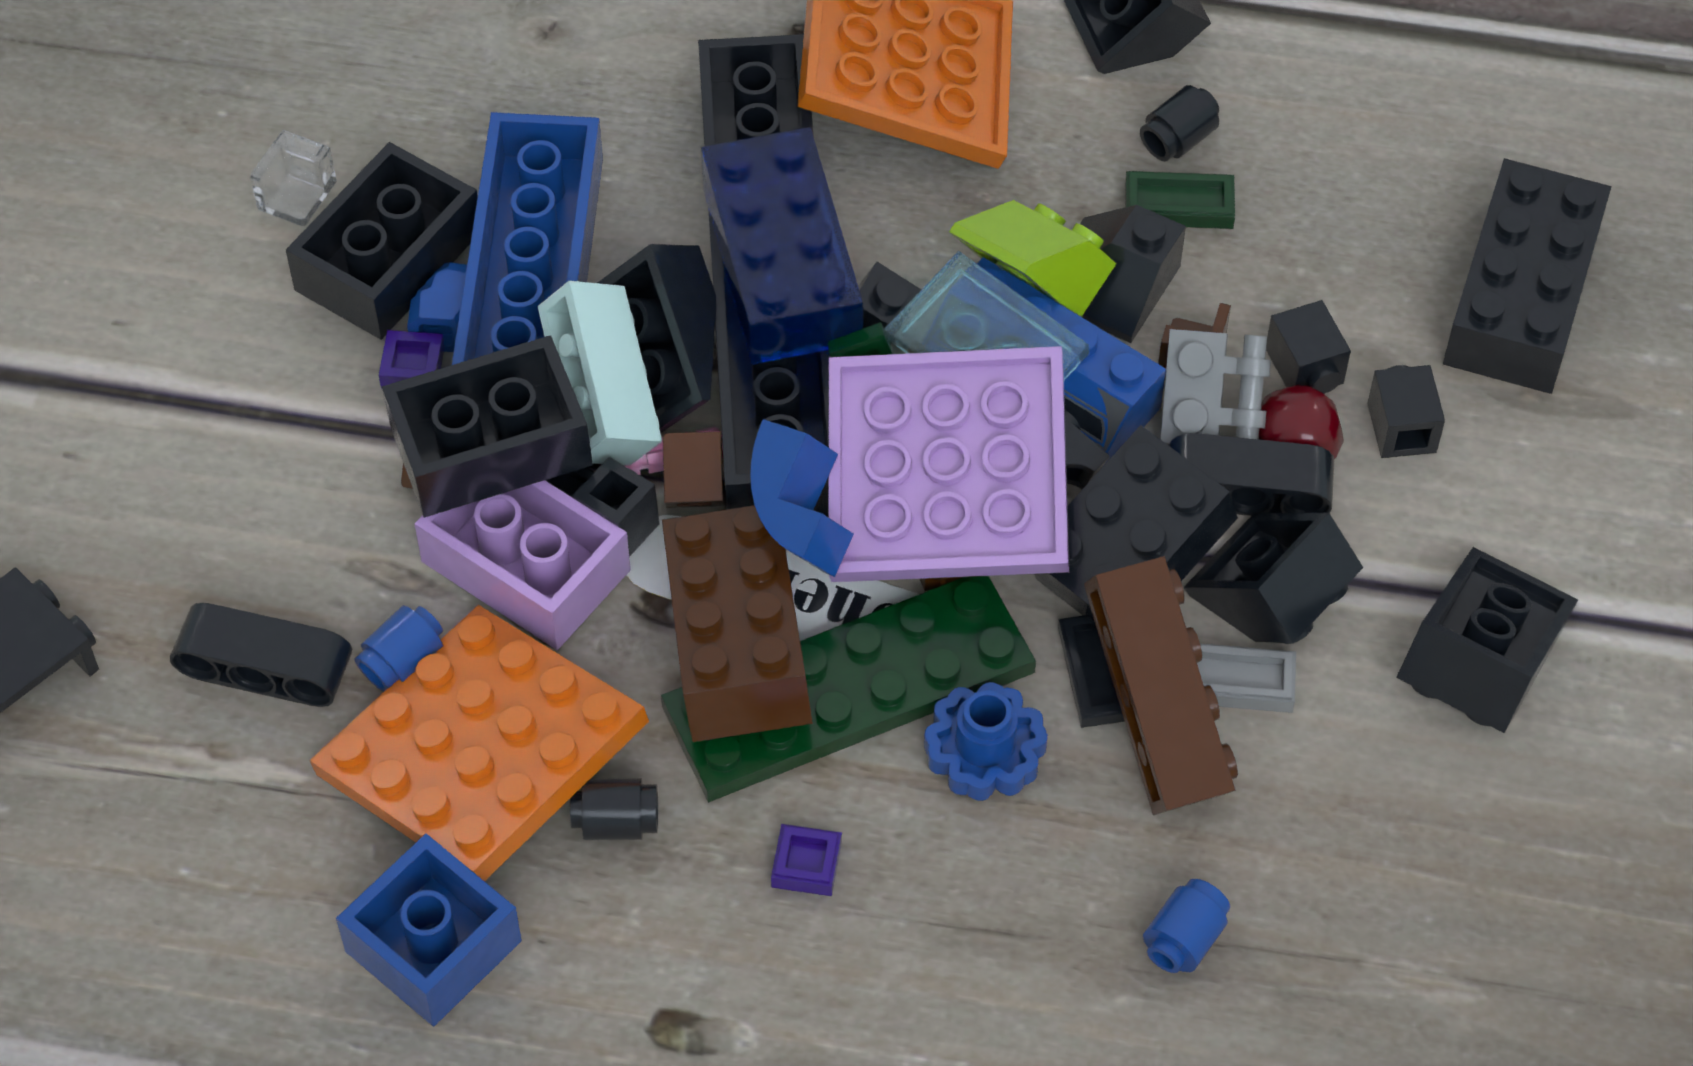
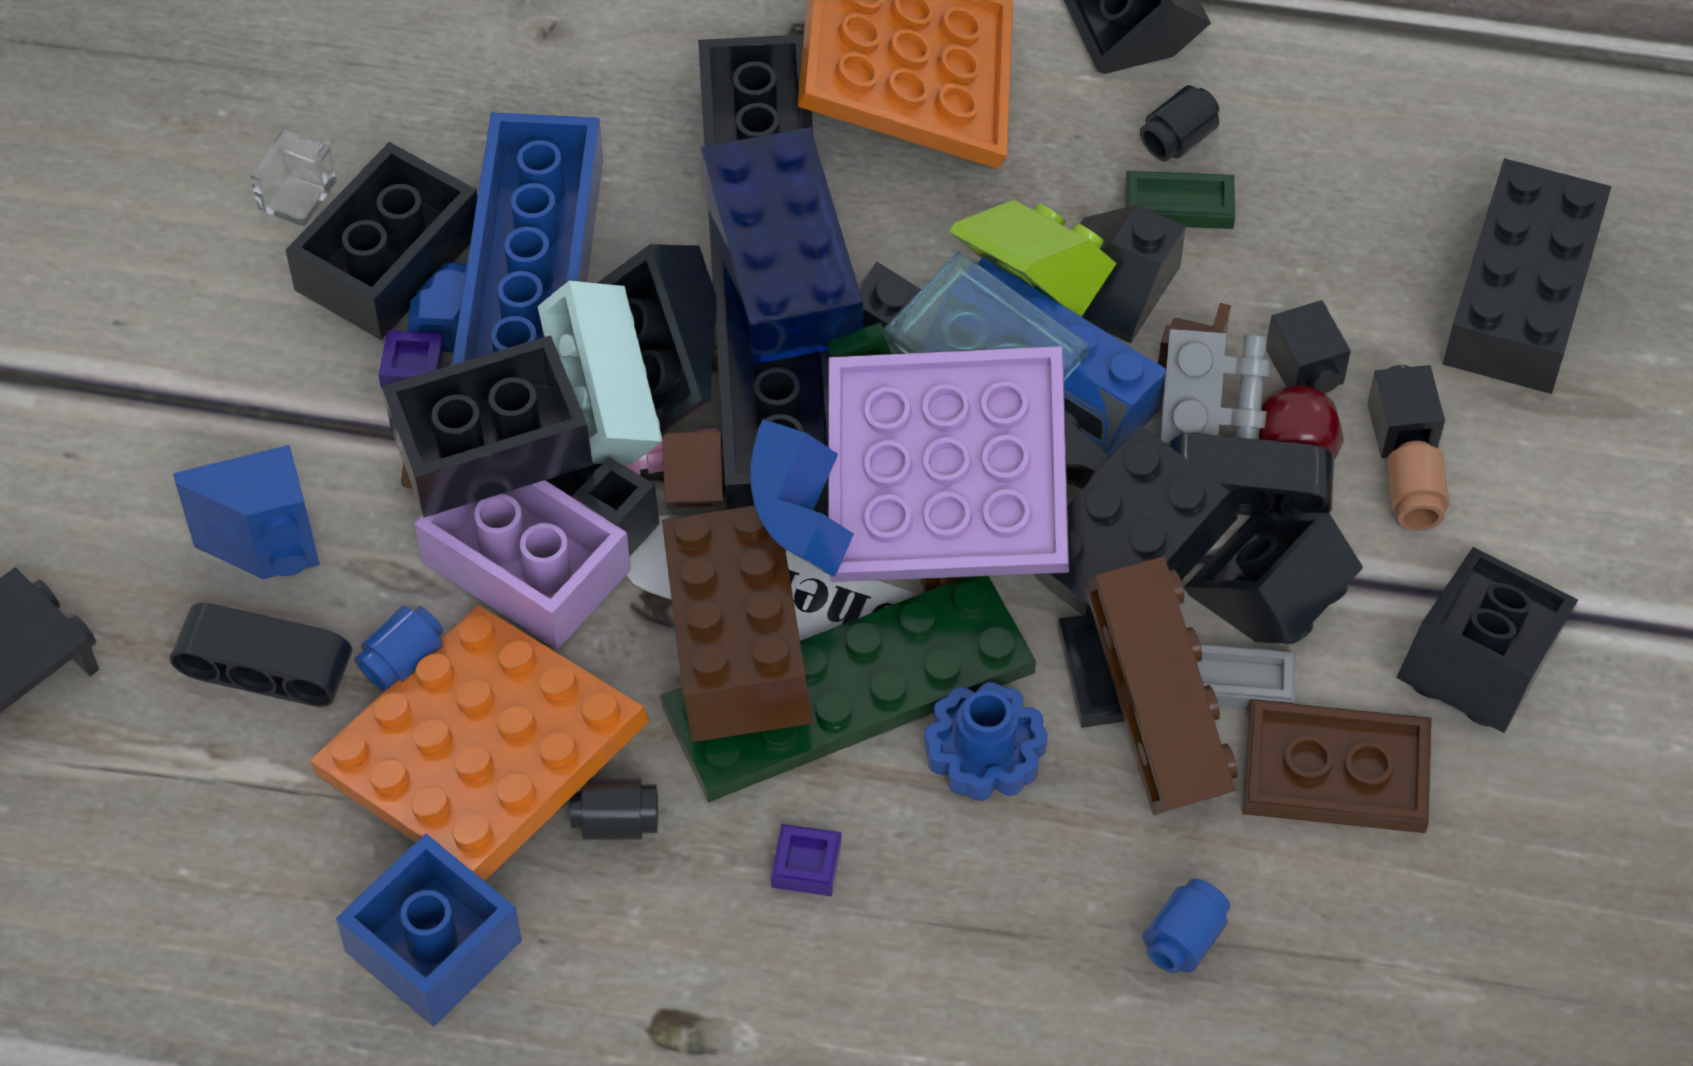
(250, 513): none -> blue slope
(1338, 766): none -> reddish brown tile
(1417, 485): none -> nougat brick

